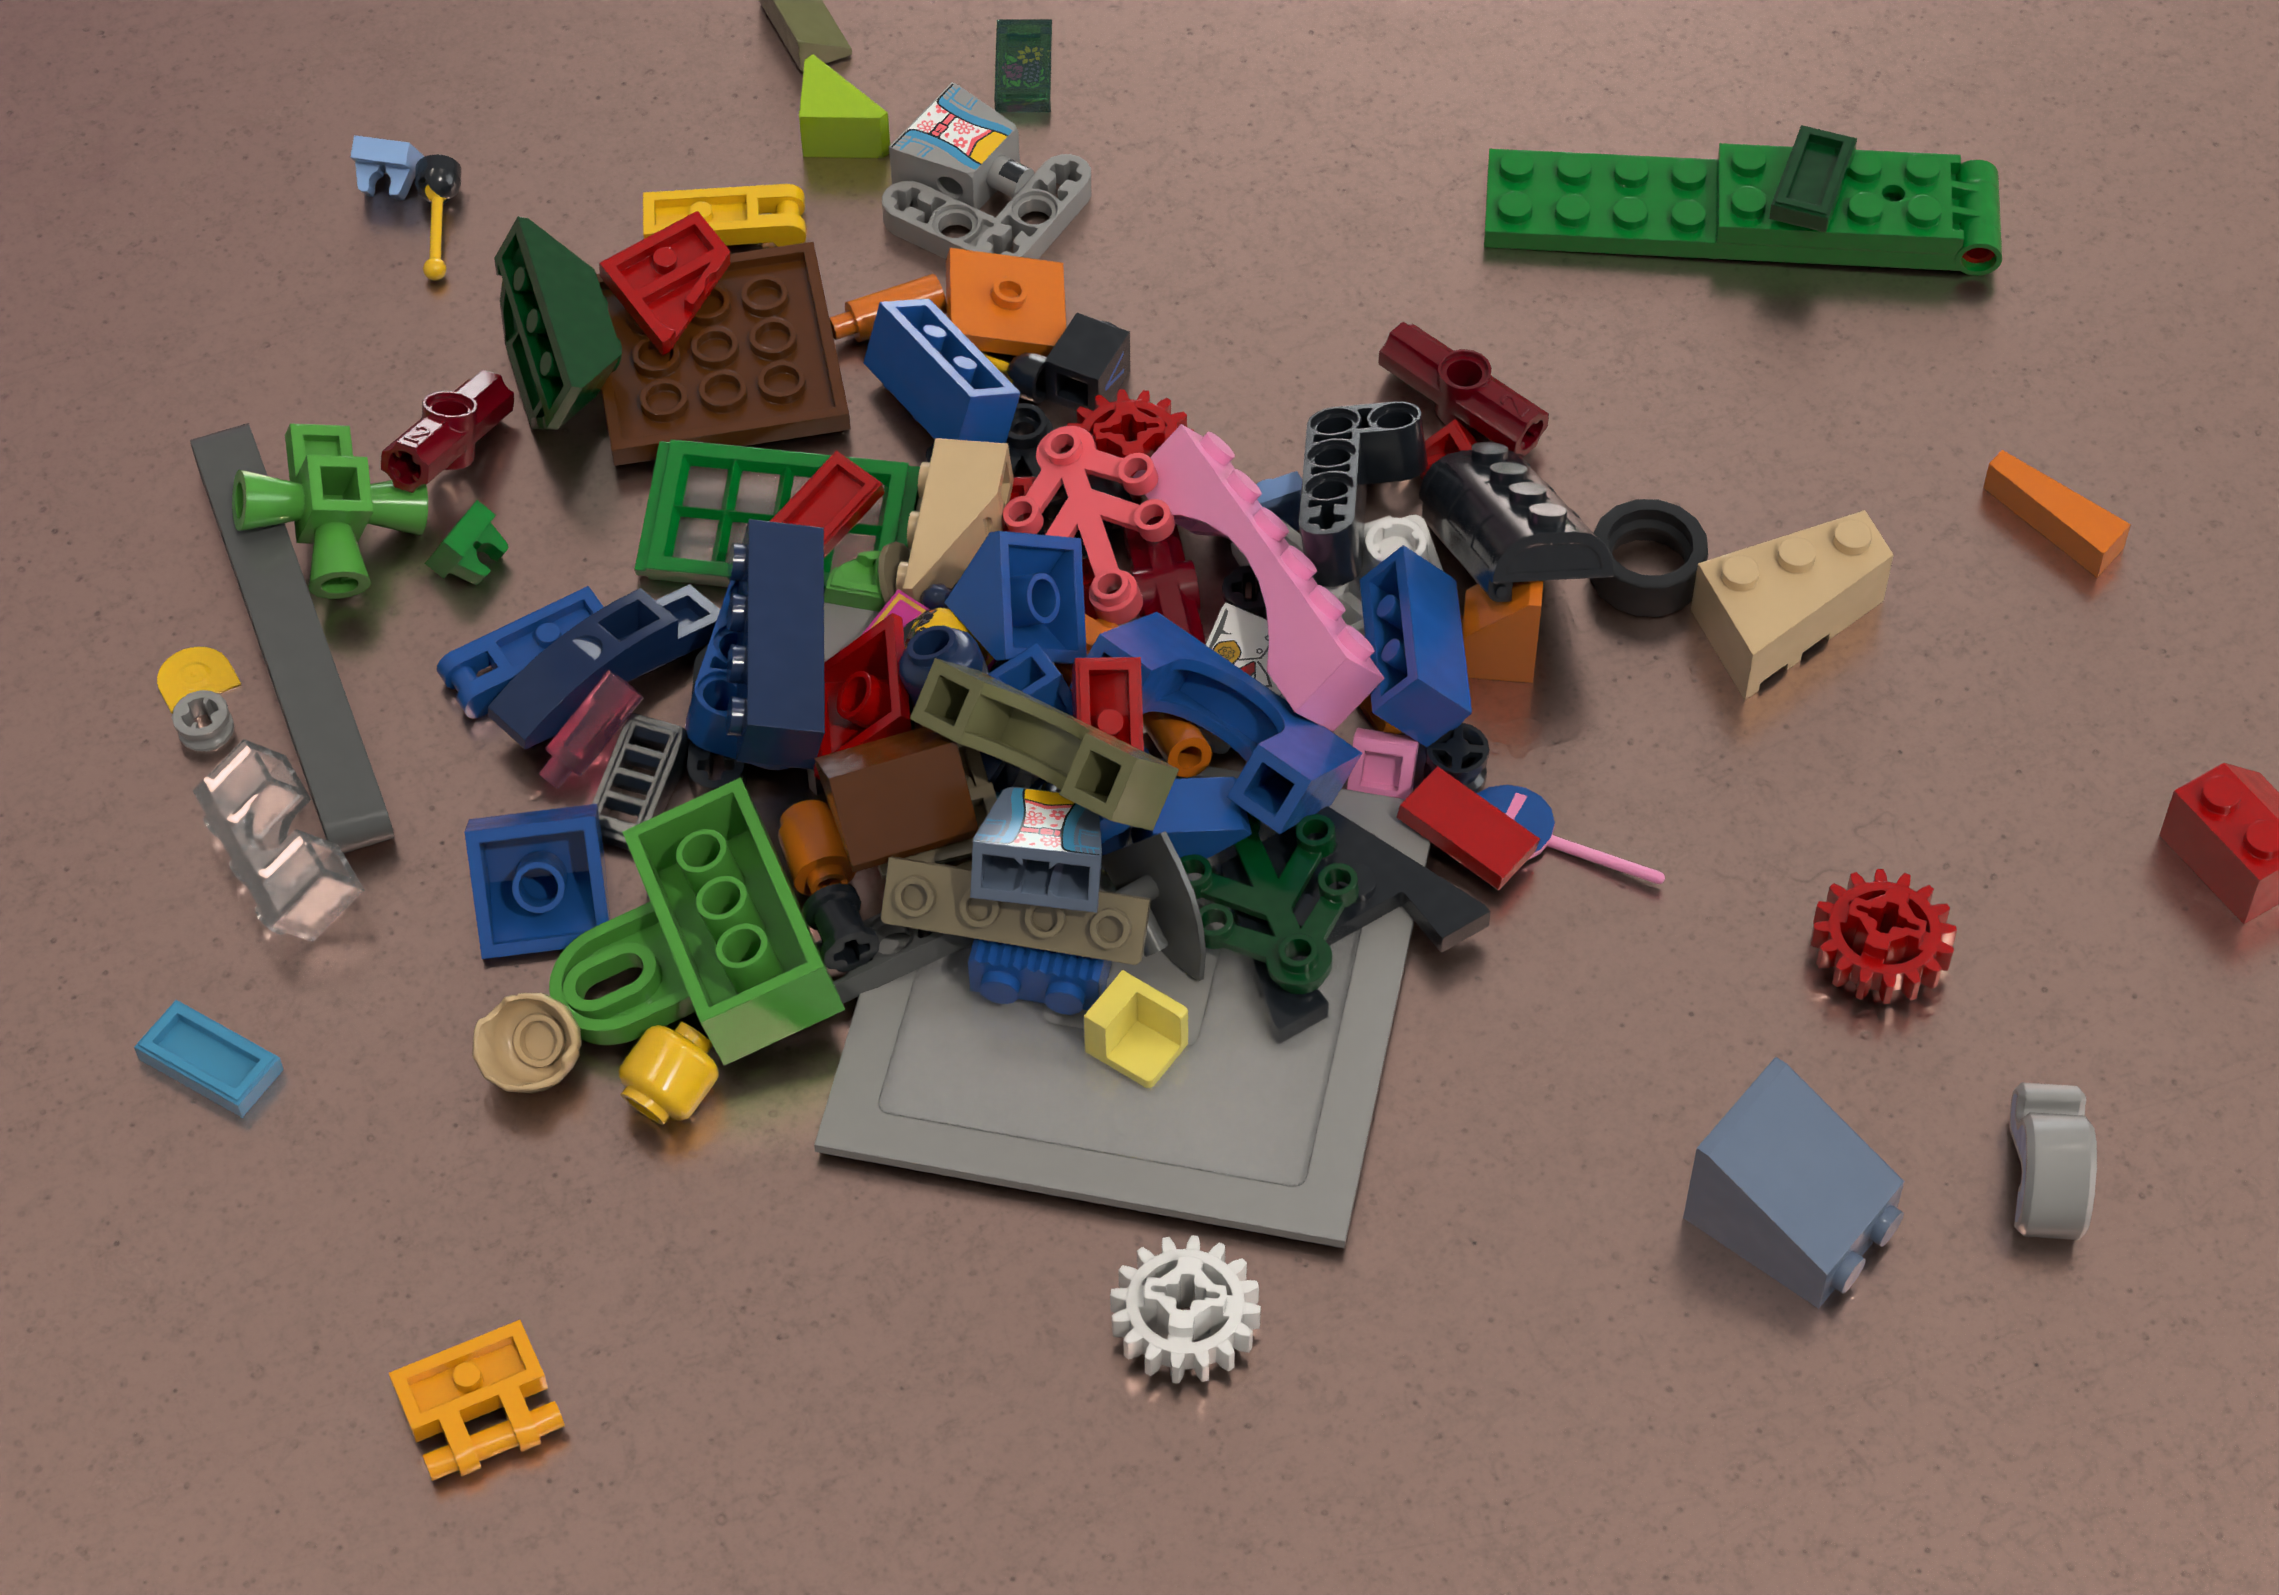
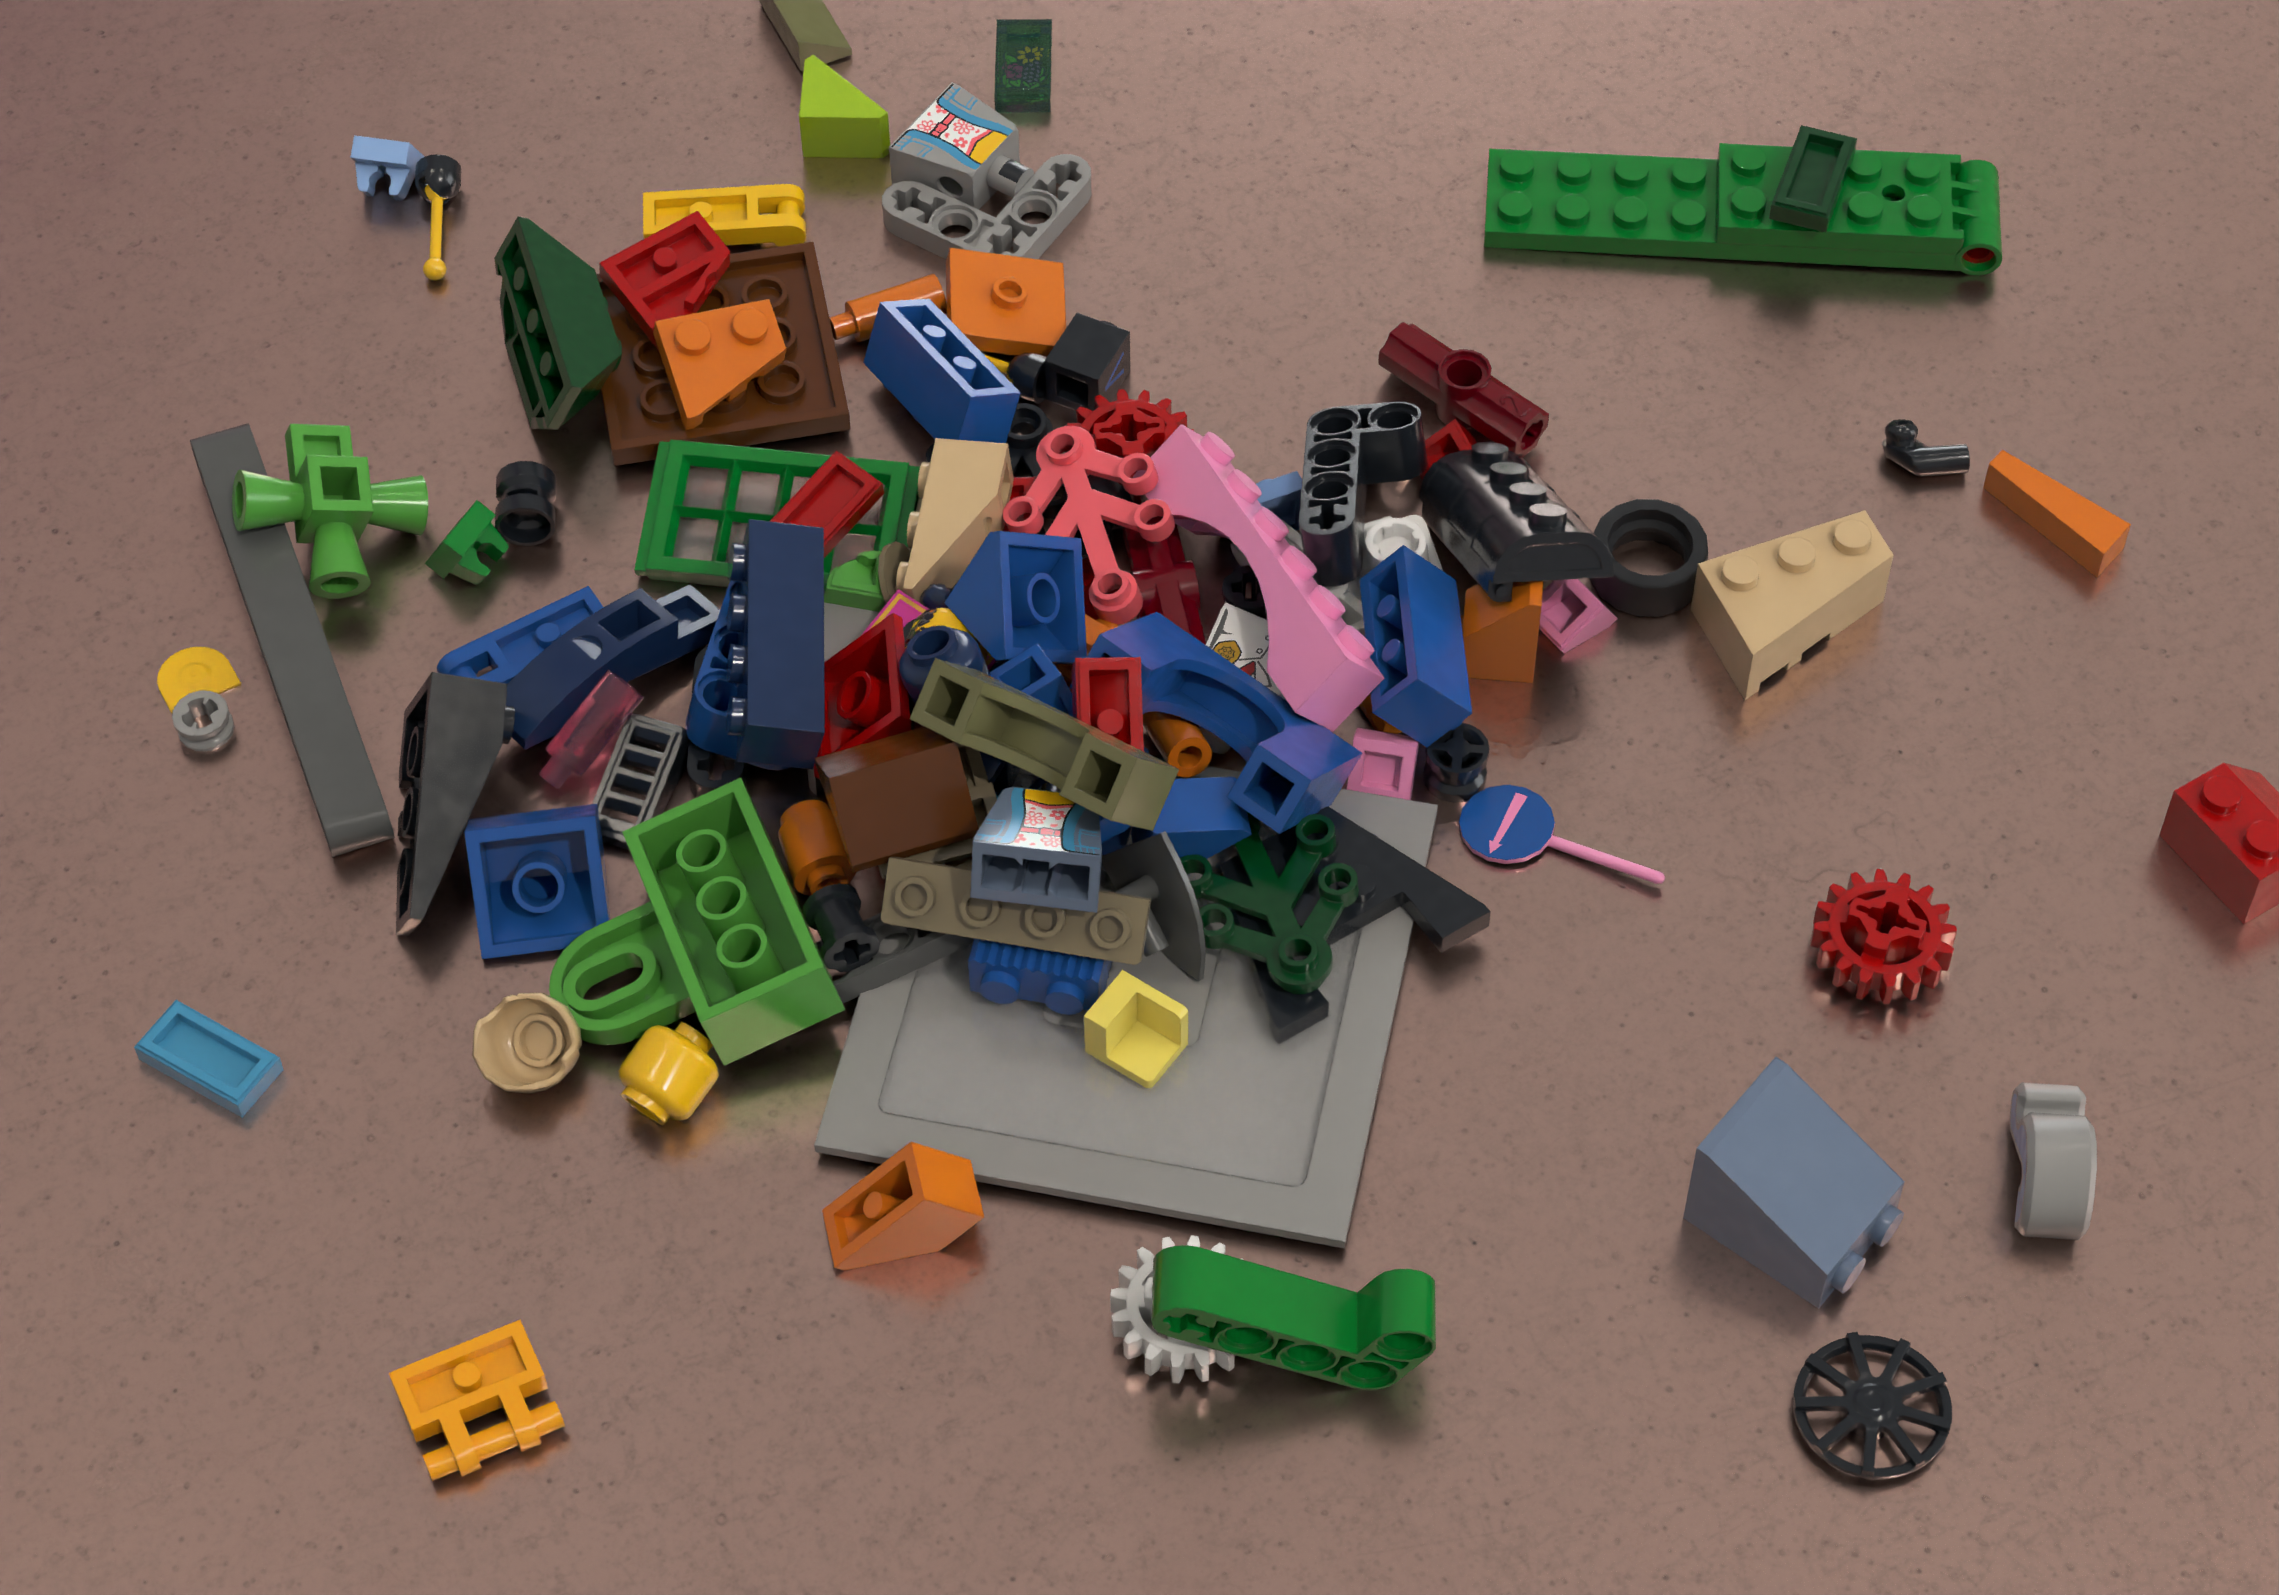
(294, 879): clear arch -> none
(445, 758): none -> black wedge
(447, 431): dark red piece -> none
(525, 503): none -> black wheel
(717, 354): none -> orange wing
(903, 1208): none -> orange slope
(1295, 1321): none -> green beam
(1468, 828): red tile -> none
(1572, 614): none -> bright pink slope
(1872, 1404): none -> black wheel
(1919, 458): none -> black arm

